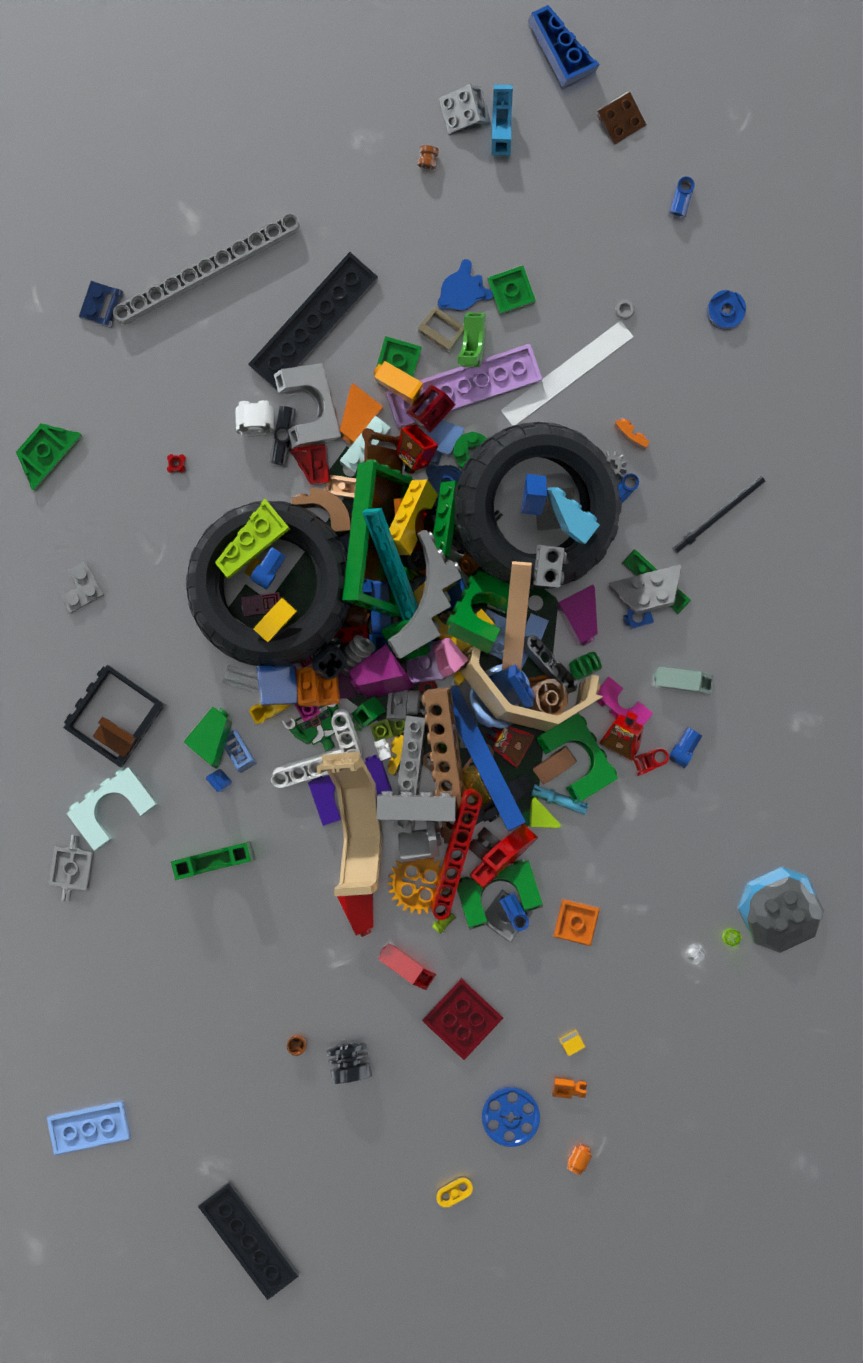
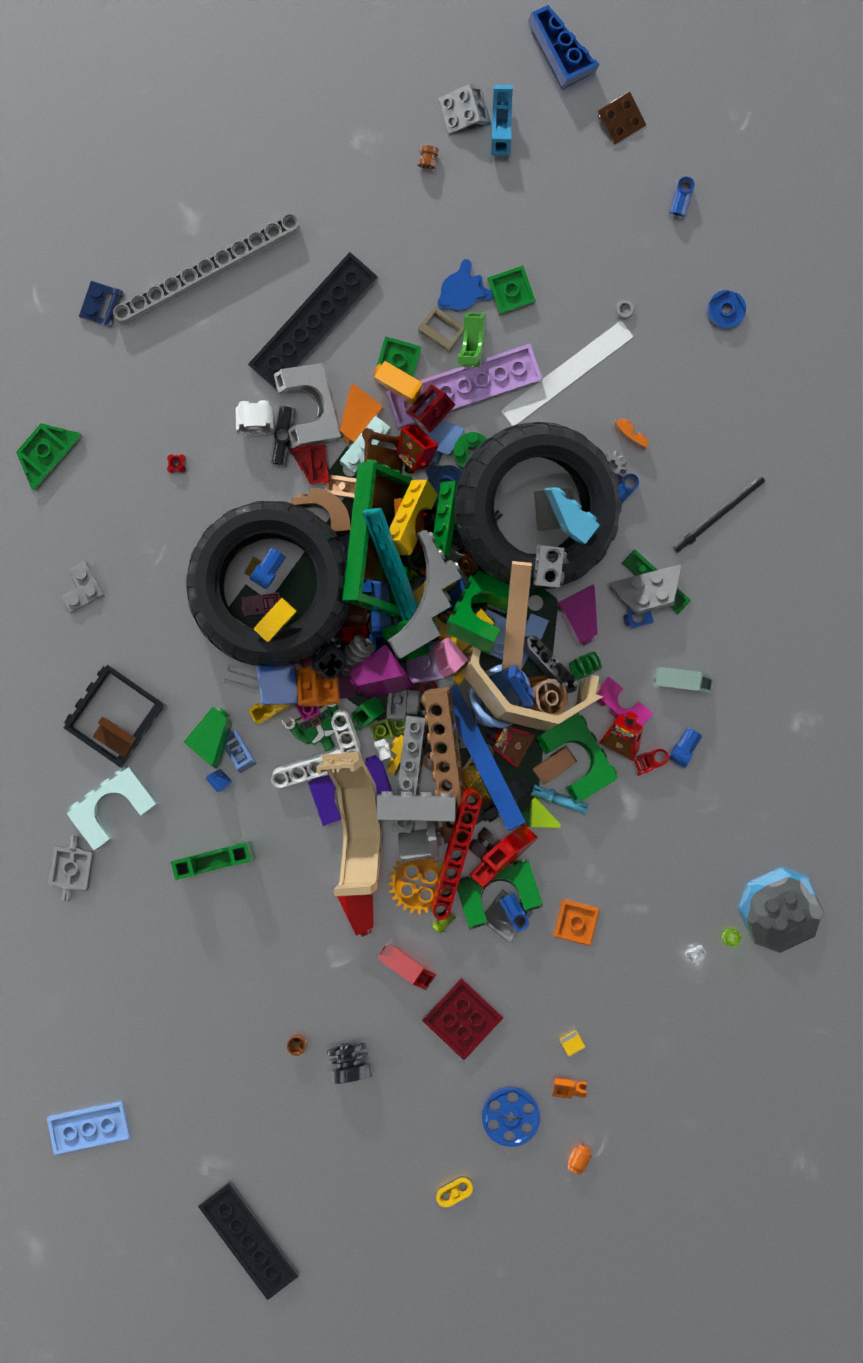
(257, 535): lime wing -> none
(534, 494): blue slope -> none

